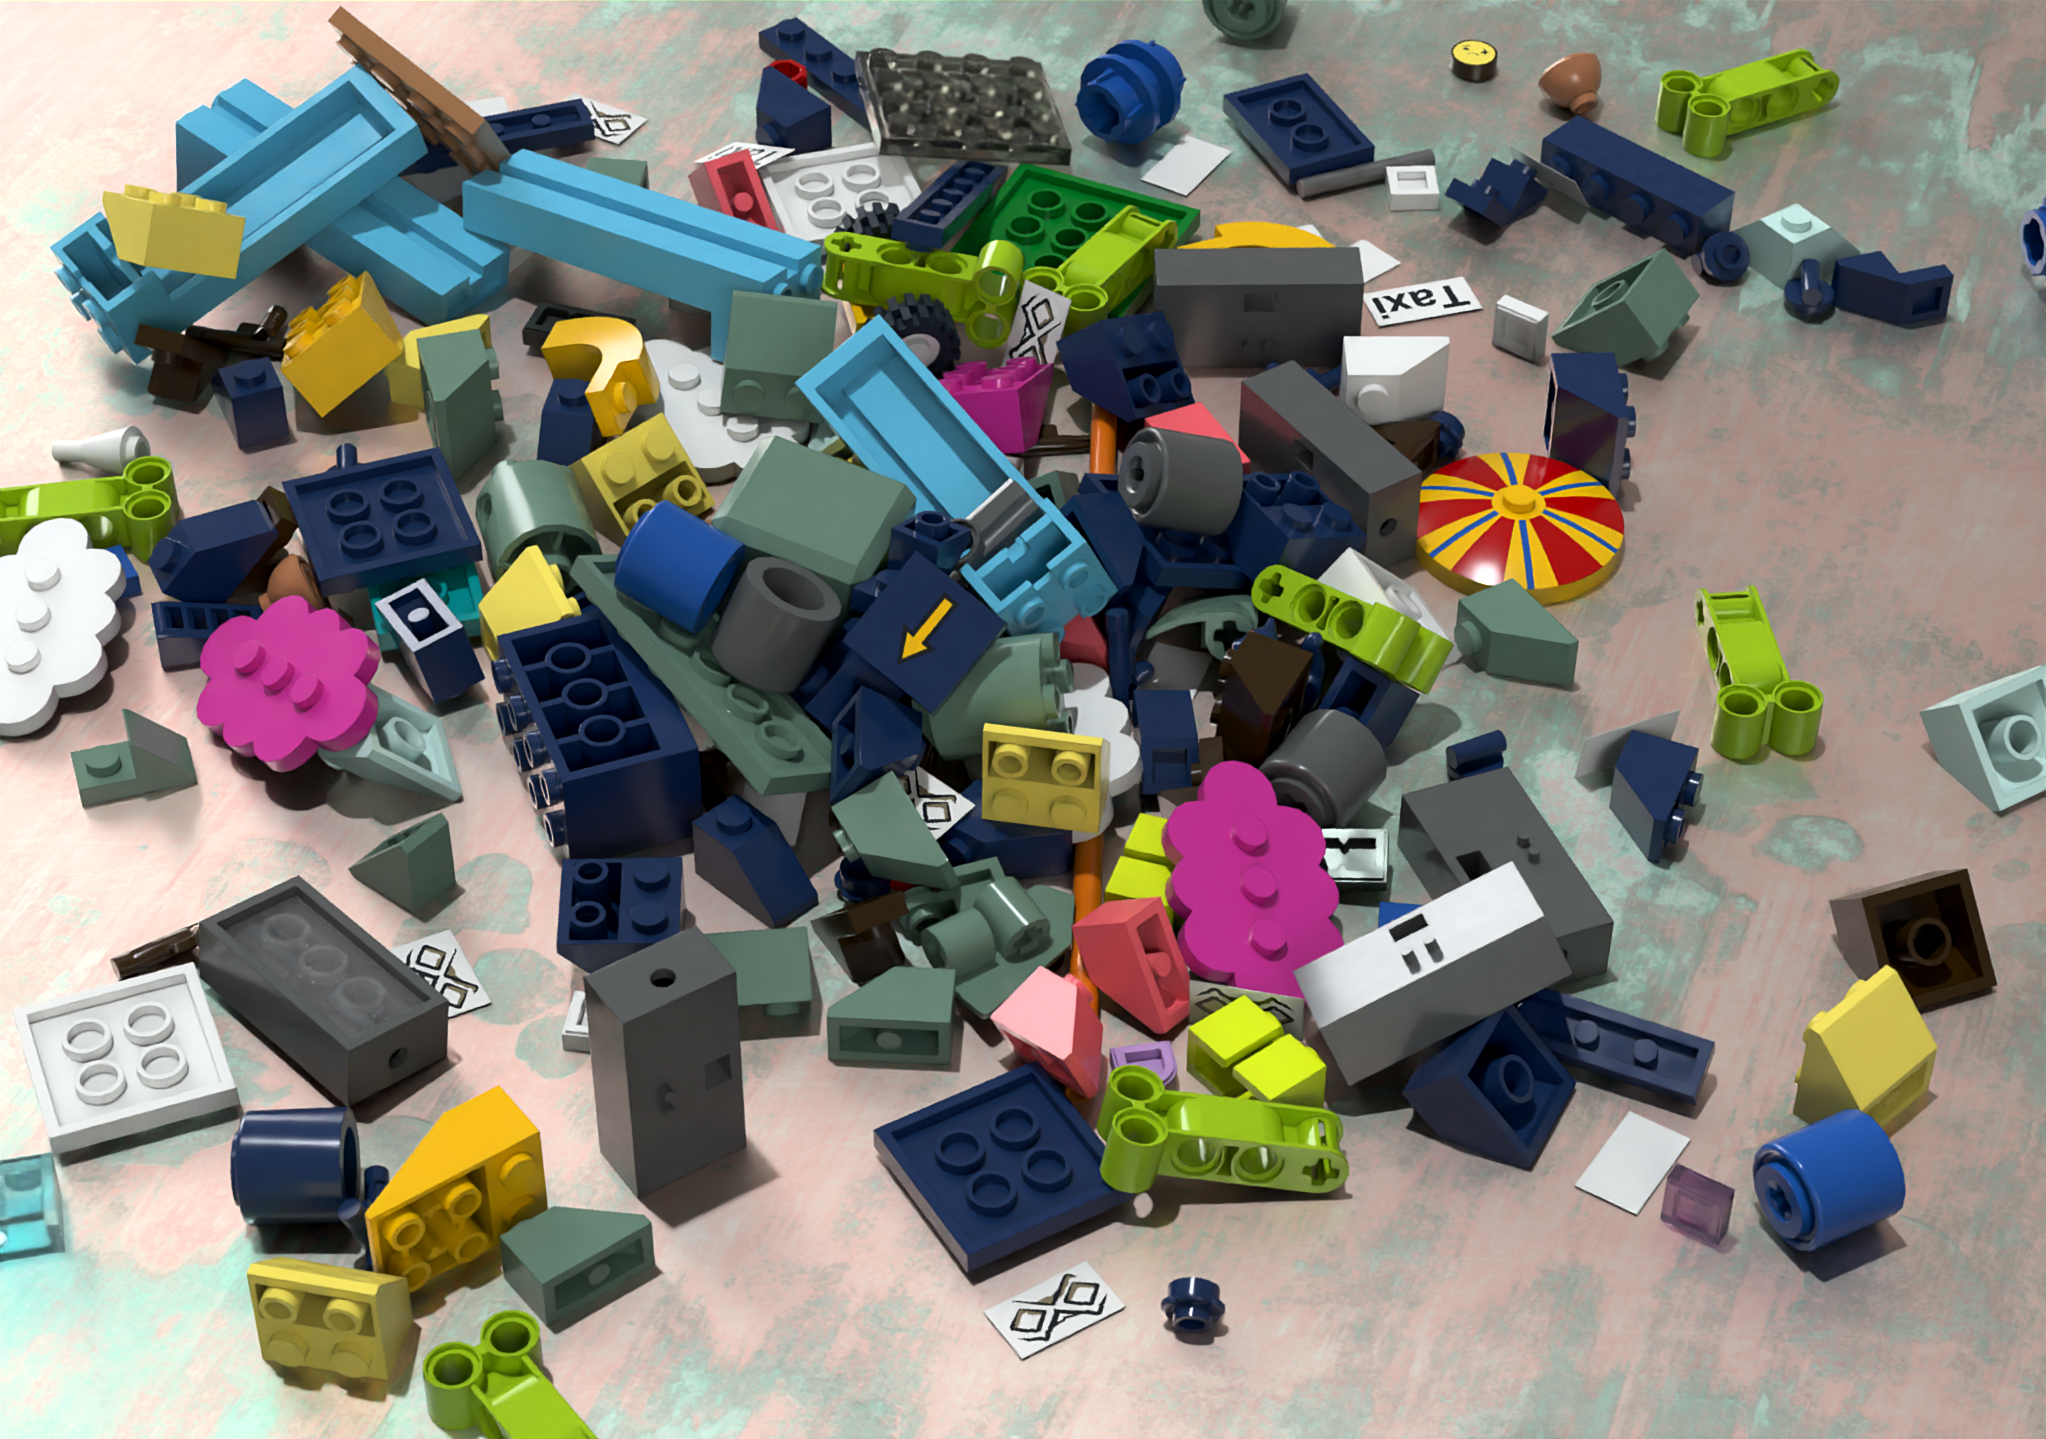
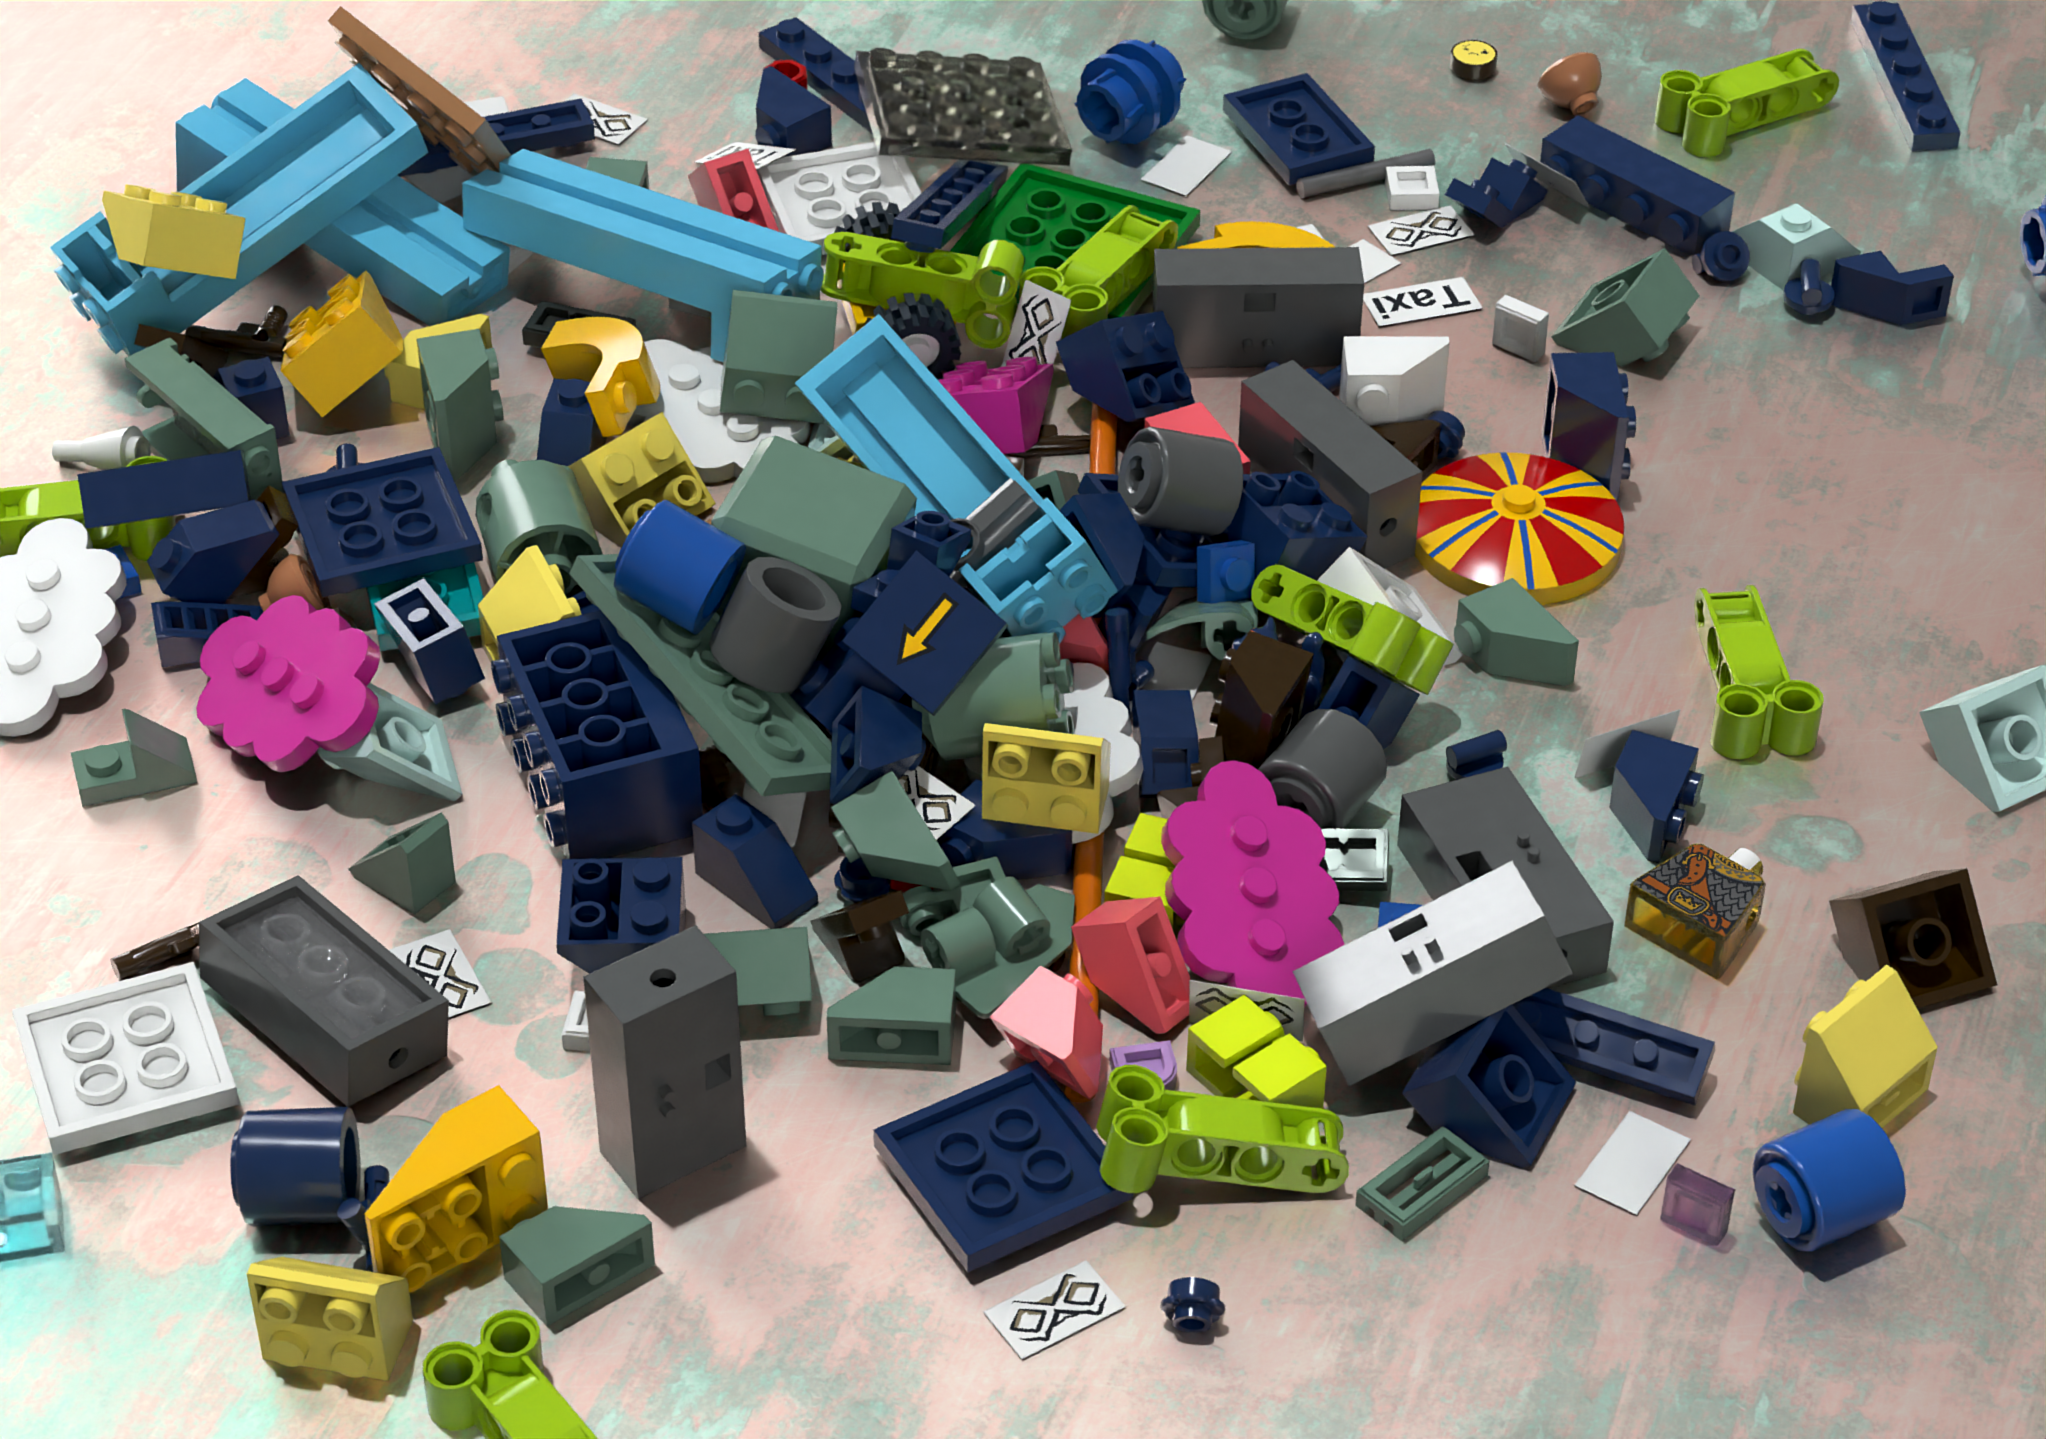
(163, 489): none -> dark blue tile
(204, 416): none -> sand green door
(1225, 571): none -> blue plate
(1420, 230): none -> white sticker
(1431, 1189): none -> sand green tile
(1699, 905): none -> torso
(1905, 76): none -> dark blue plate

